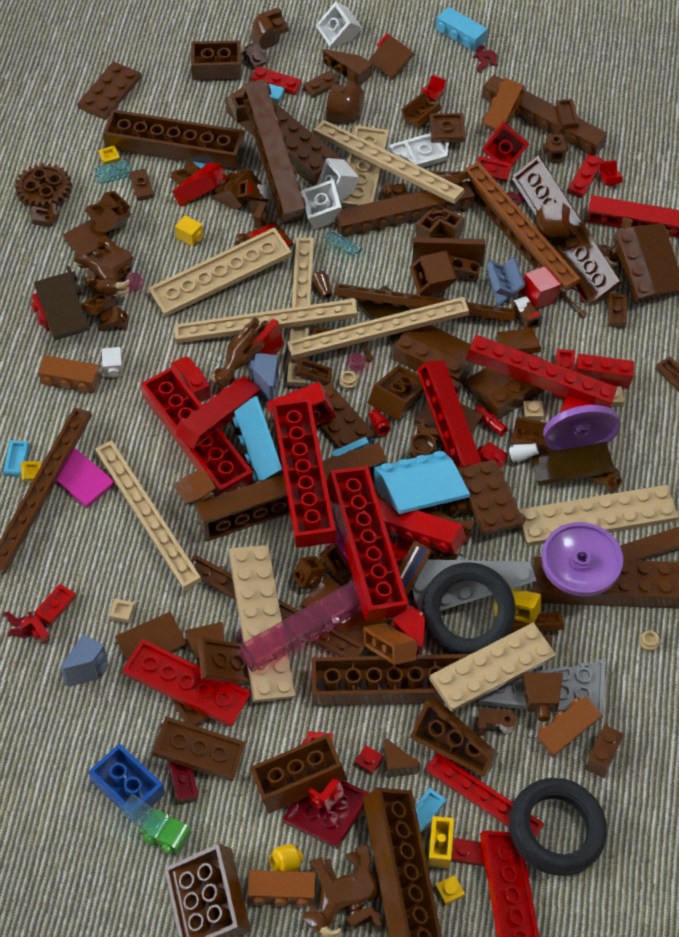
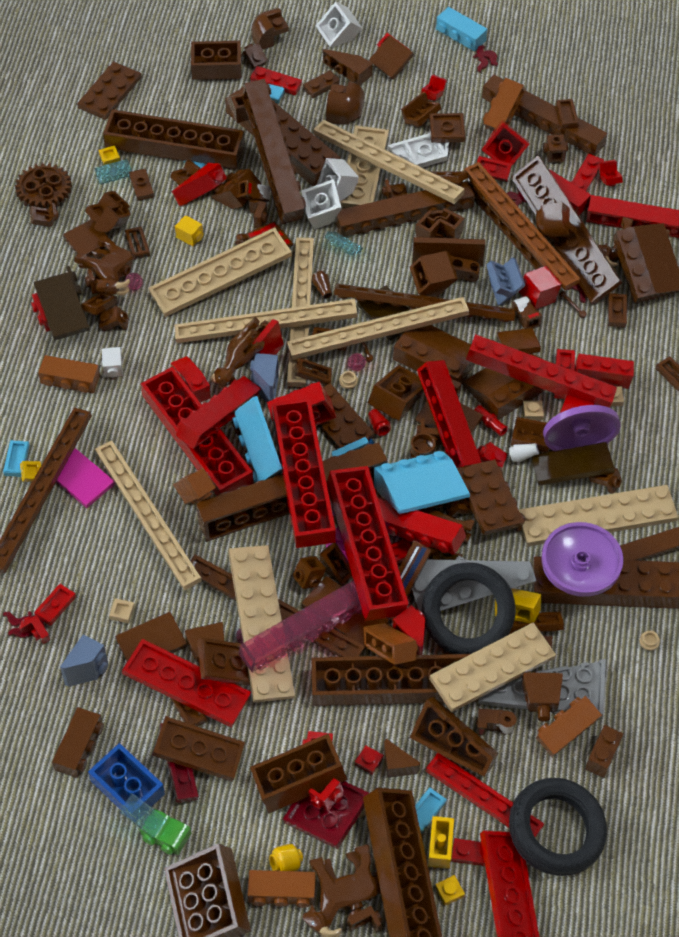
(78, 742): none -> reddish brown brick
(140, 253): none -> reddish brown tile
(577, 197): none -> red slope

